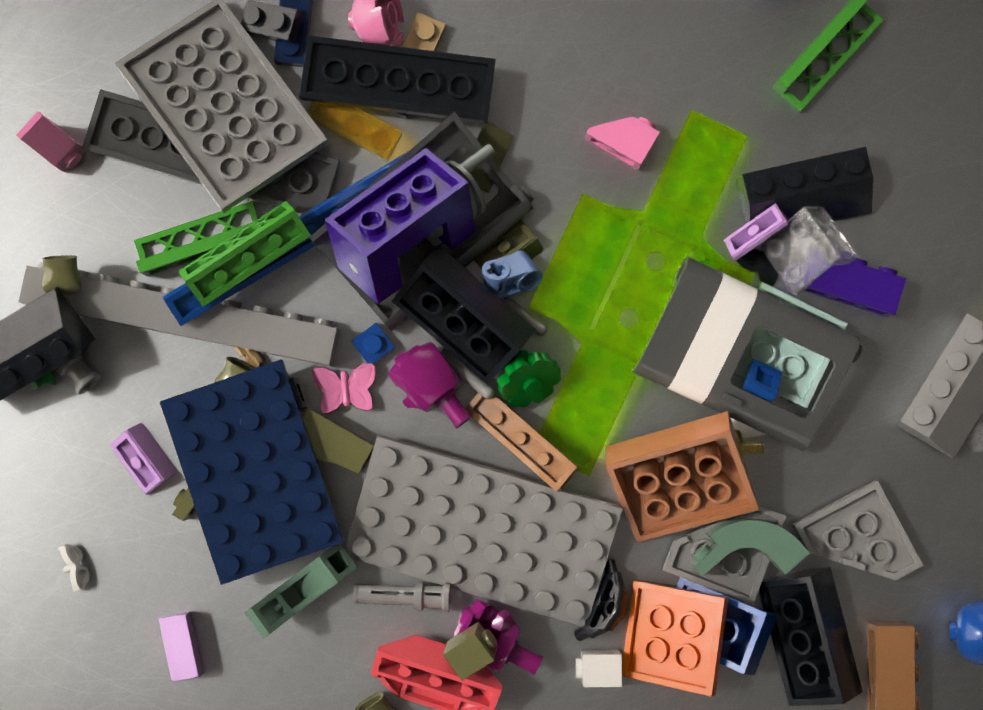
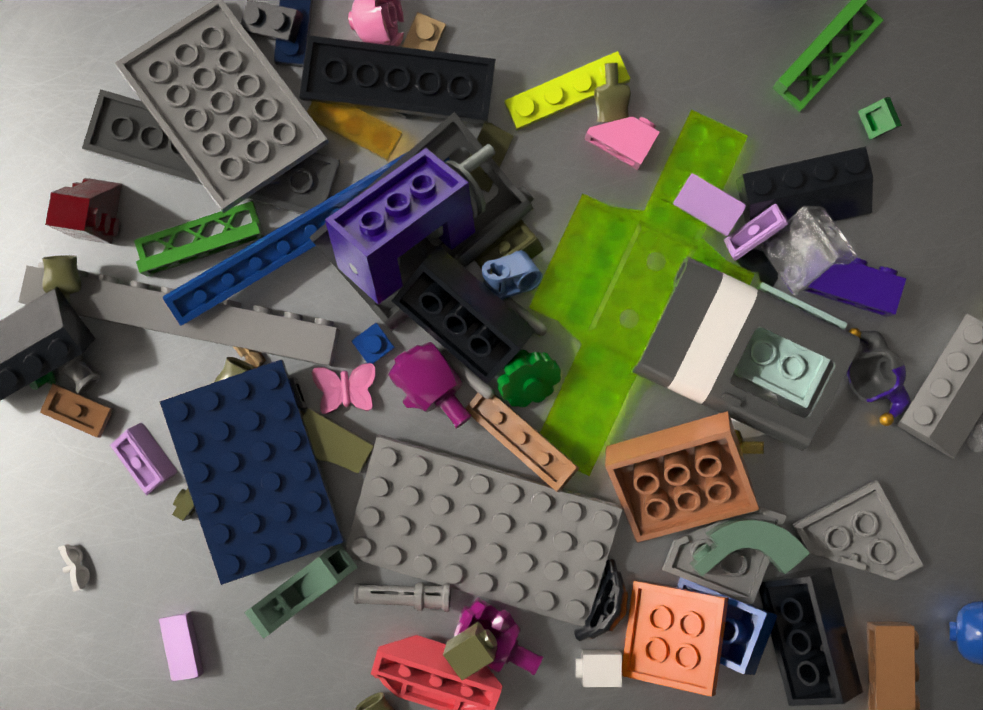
(51, 142): bright pink slope -> none
(76, 410): none -> medium nougat plate
(86, 210): none -> dark red wedge
(244, 253): bright green fence -> none
(562, 92): none -> neon yellow plate
(613, 97): none -> olive piece
(709, 204): none -> lavender slope
(762, 380): blue plate -> none
(879, 118): none -> plate
(879, 375): none -> dark grey piece

